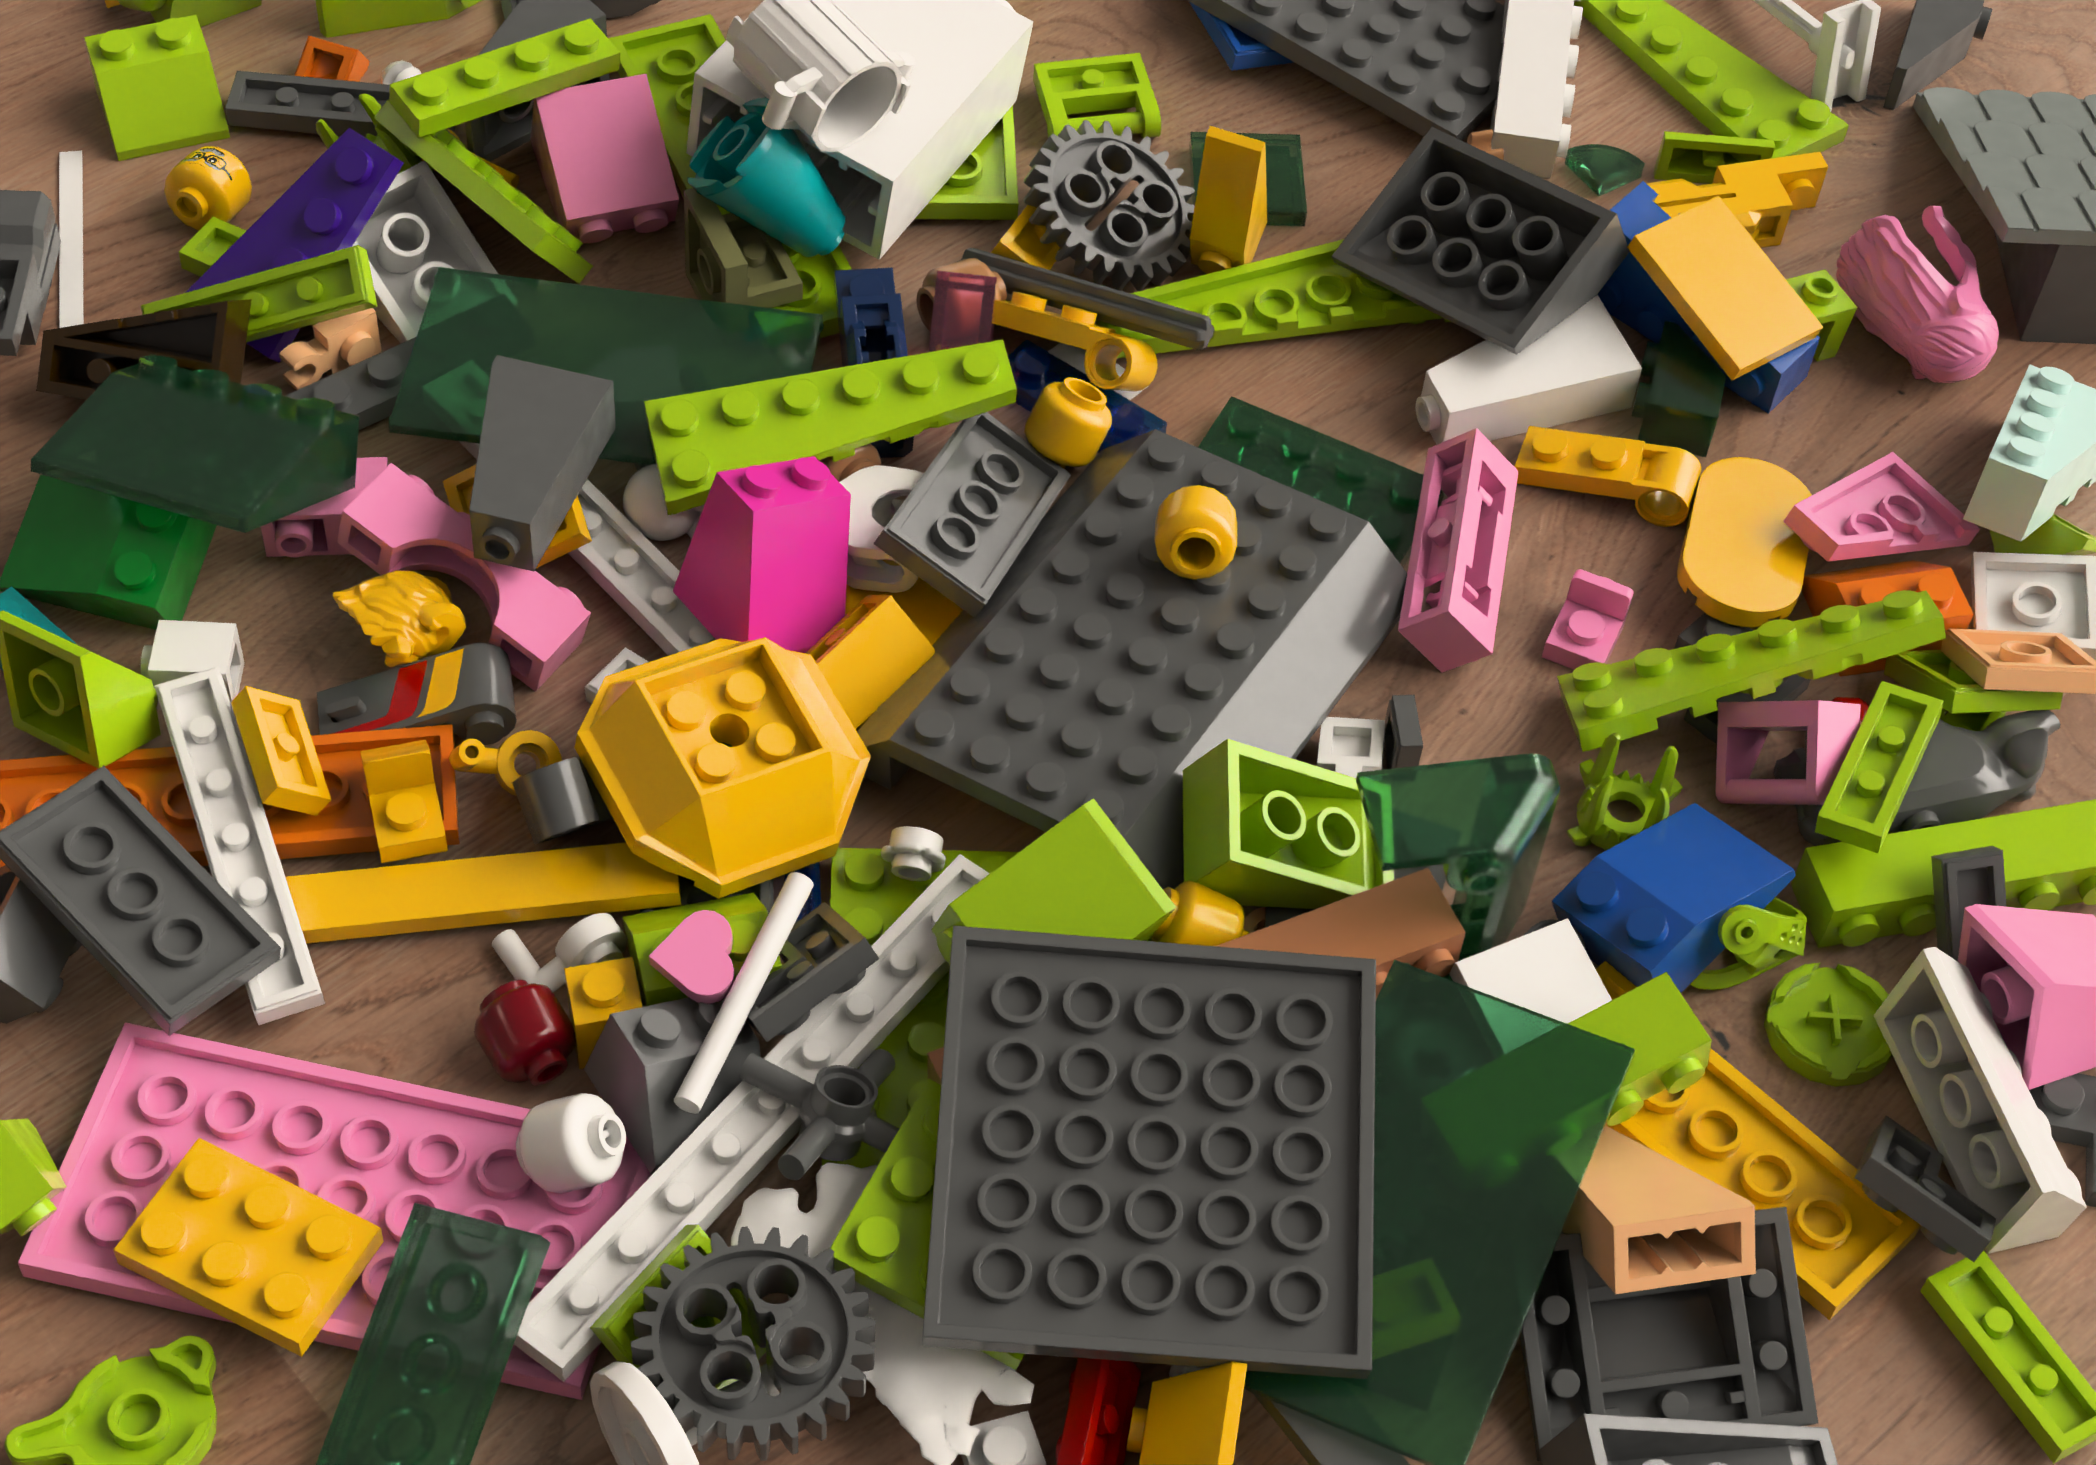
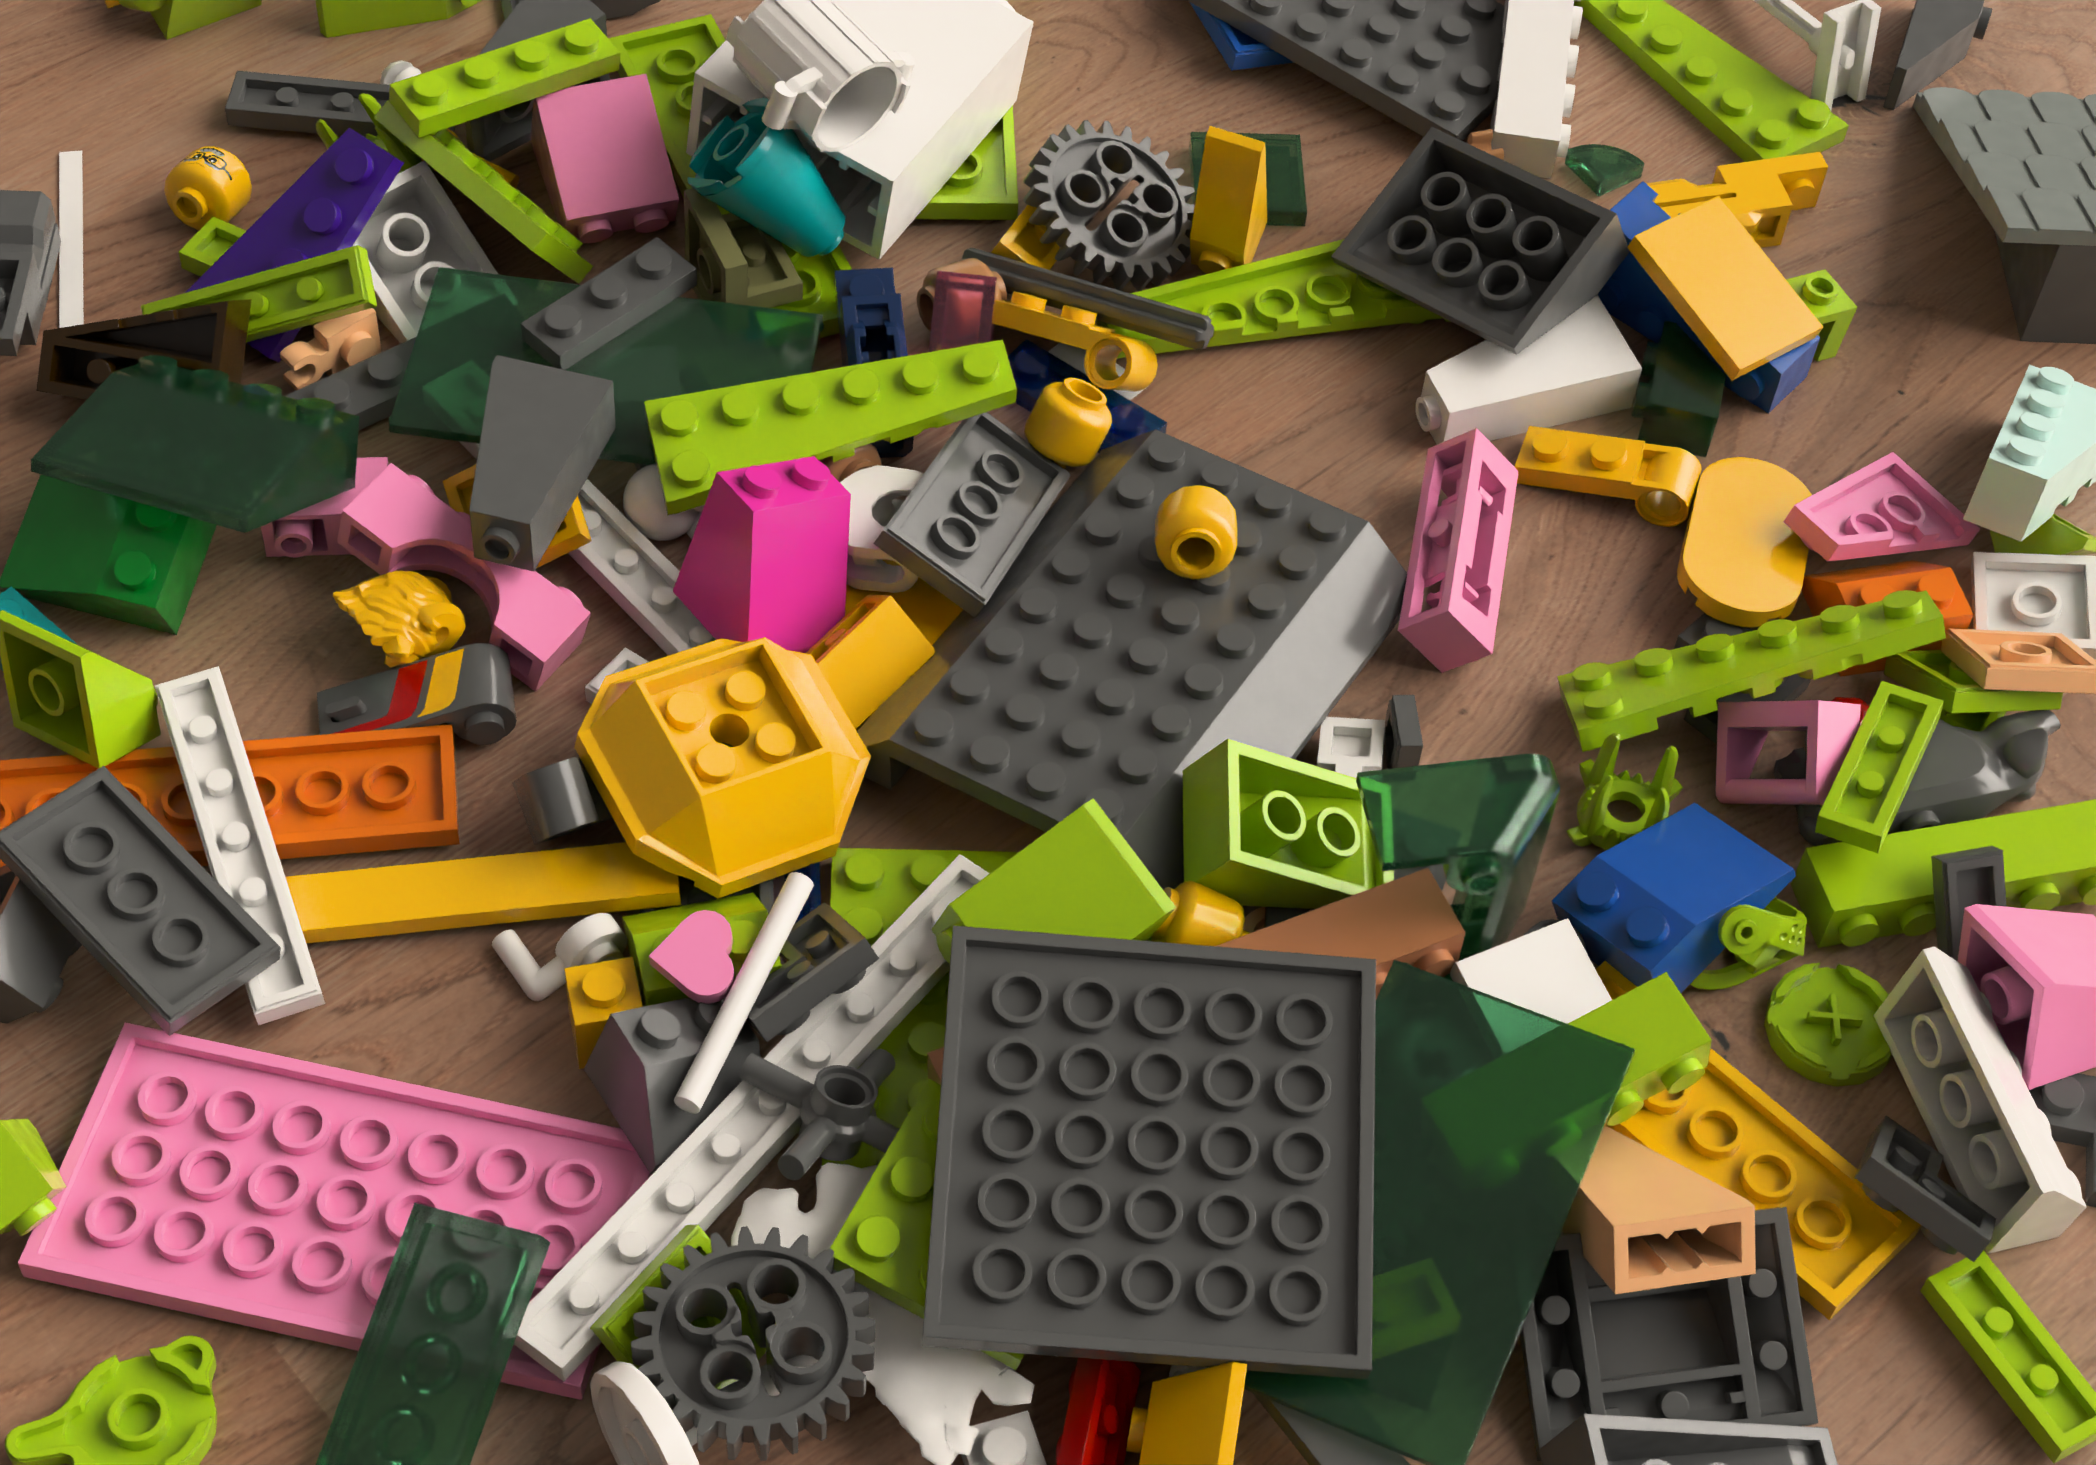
(157, 87): lime slope -> none
(192, 647): white brick -> none
(249, 1246): yellow plate -> none
(280, 751): yellow plate -> none
(331, 61): orange slope -> none
(404, 801): yellow slope -> none
(475, 758): yellow plate -> none
(525, 1032): dark red head -> none
(571, 1143): white head -> none
(609, 304): none -> dark grey plate
(914, 853): white plate -> none
(1096, 86): lime plate -> none
(1322, 469): clear green plate -> none
(1588, 621): bright pink bracket -> none
(1698, 155): lime slope -> none
(1911, 306): bright pink hair -> none

